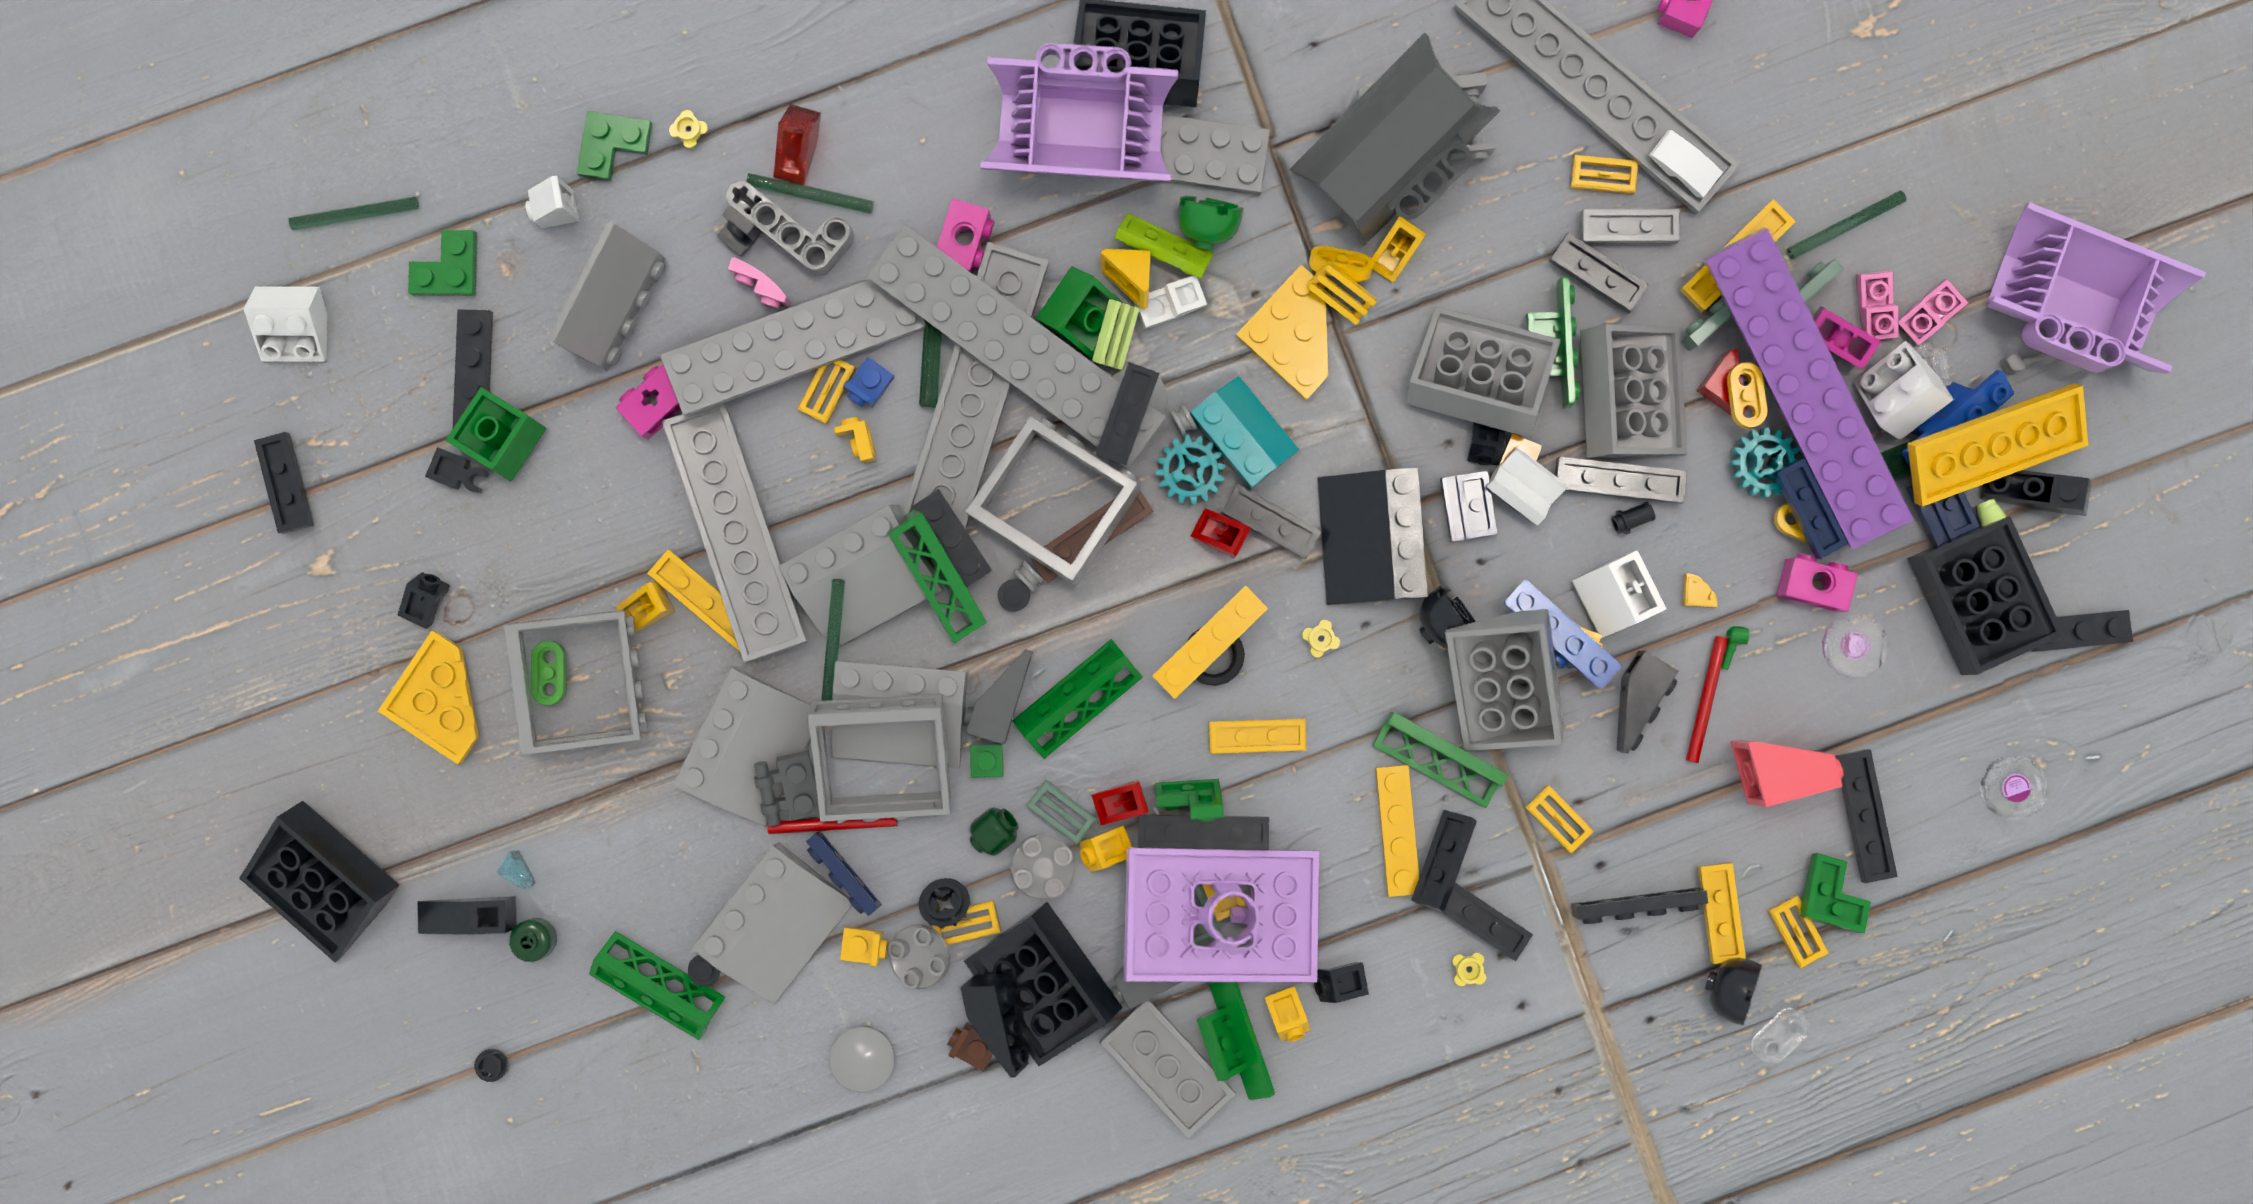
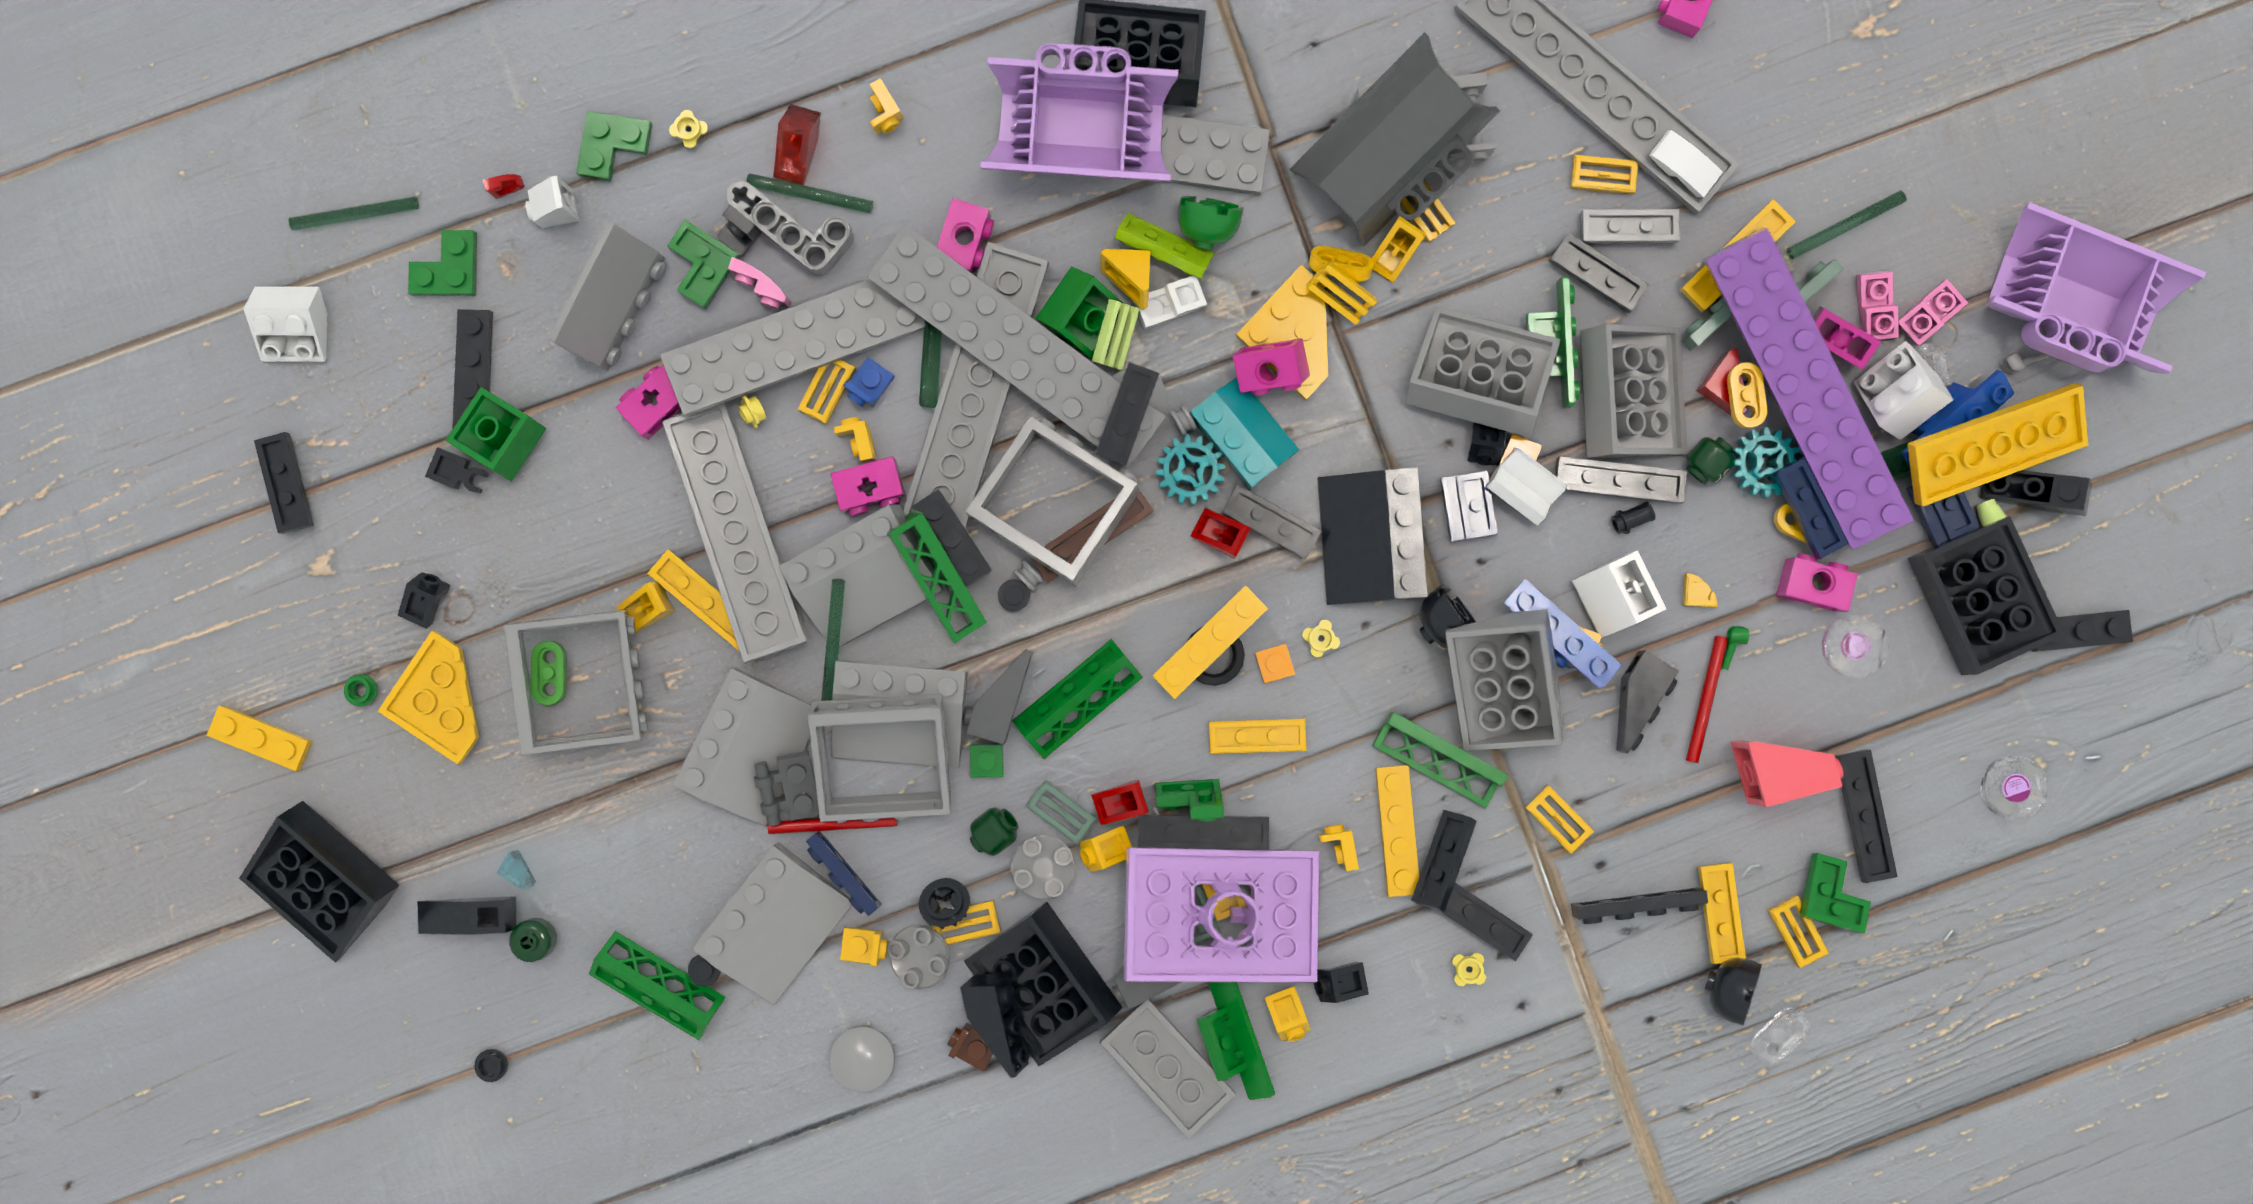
(259, 738): none -> yellow plate
(352, 685): none -> green plate
(503, 185): none -> red tile
(709, 262): none -> green plate
(751, 411): none -> light yellow plate
(850, 481): none -> dark pink brick
(884, 102): none -> yellow bracket
(1274, 663): none -> light orange plate
(1287, 357): none -> dark pink brick
(1345, 851): none -> yellow bracket
(1418, 222): none -> yellow tile
(1710, 460): none -> dark green head

